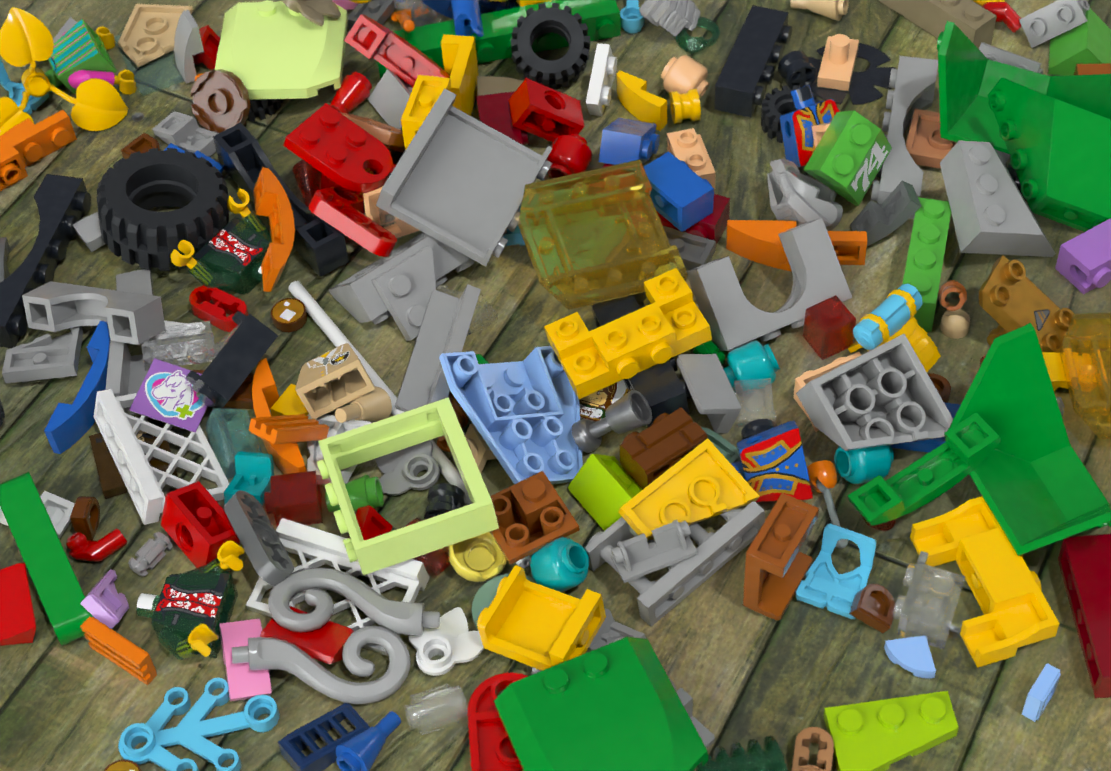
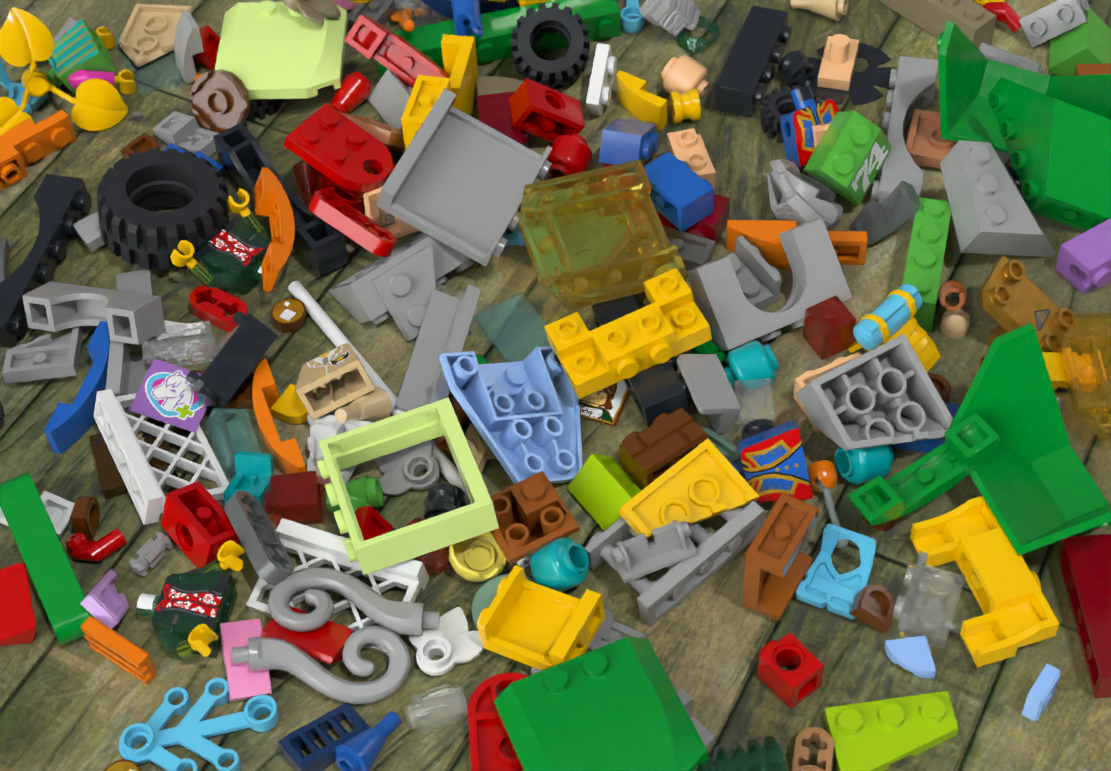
(288, 429): orange tile -> none
(514, 327): none -> clear light blue piece
(622, 416): flat silver piece -> none
(756, 277): none -> light grey bracket
(791, 685): none -> red brick

